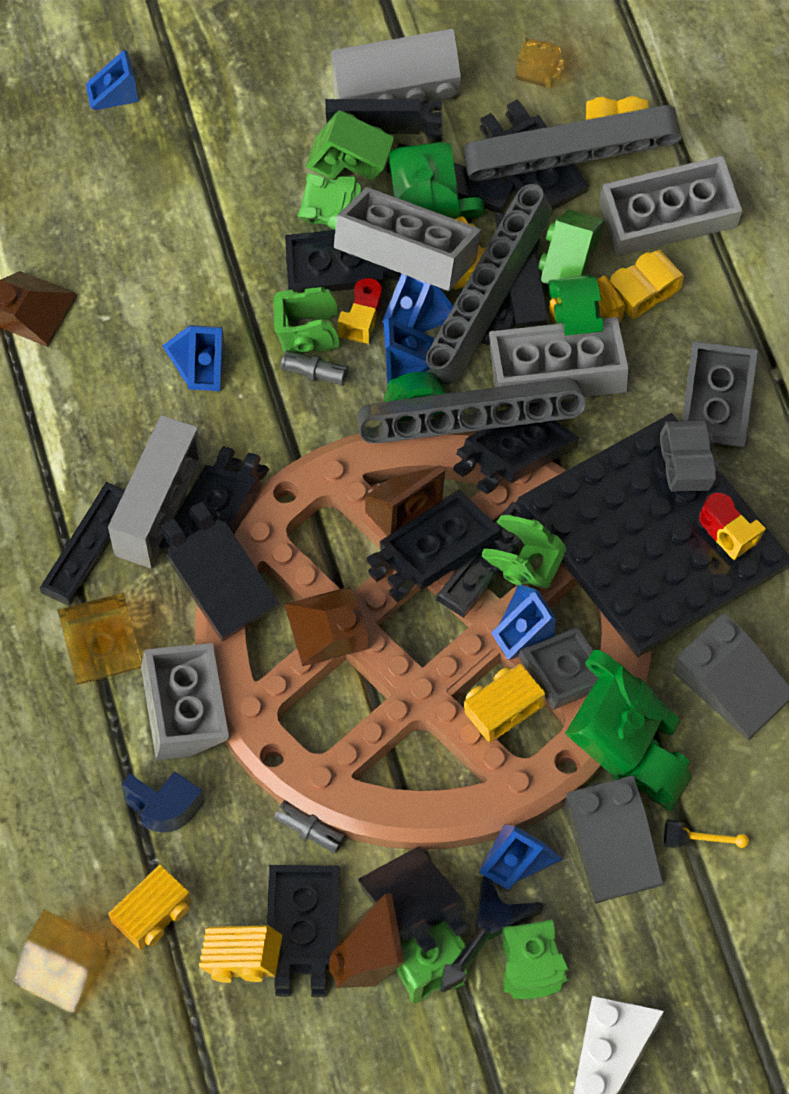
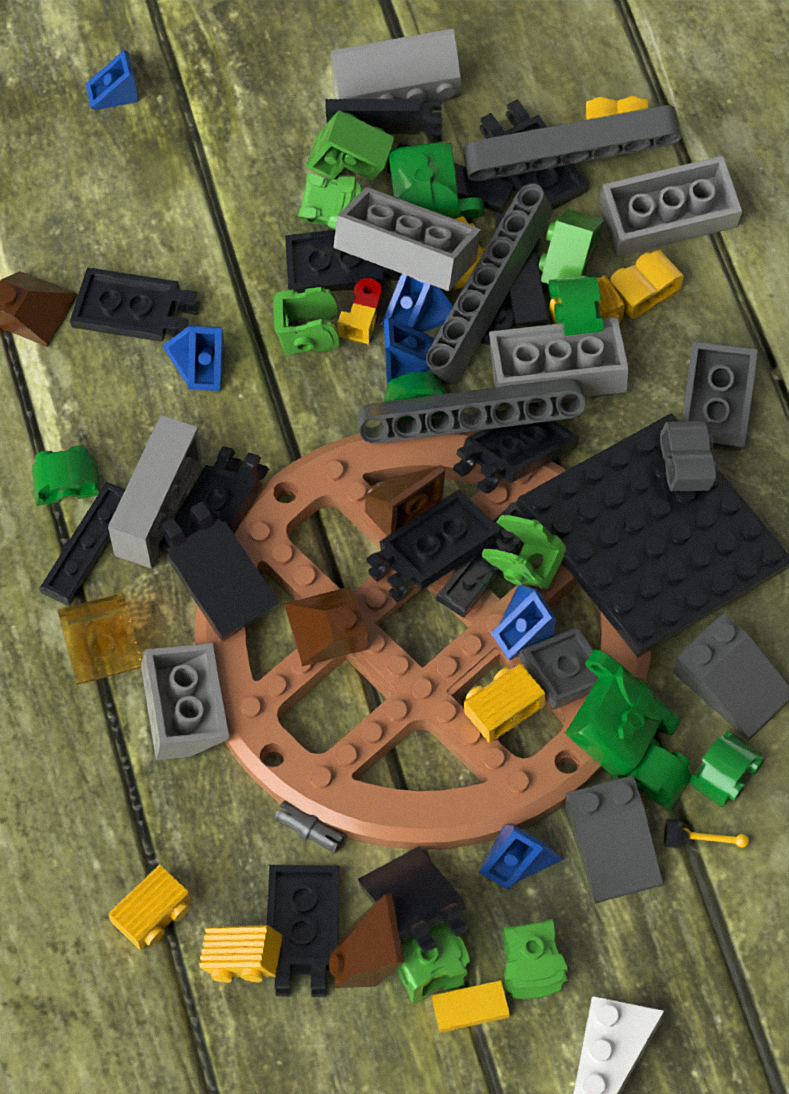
(60, 961): clear yellow slope -> none
(65, 475): none -> green cylinder
(132, 305): none -> black tile
(169, 808): dark blue brick -> none
(314, 368): dark grey pin -> none
(470, 1006): none -> yellow tile
(491, 918): black piece -> none
(539, 63): clear yellow brick -> none
(725, 767): none -> green cylinder
(729, 526): leg -> none

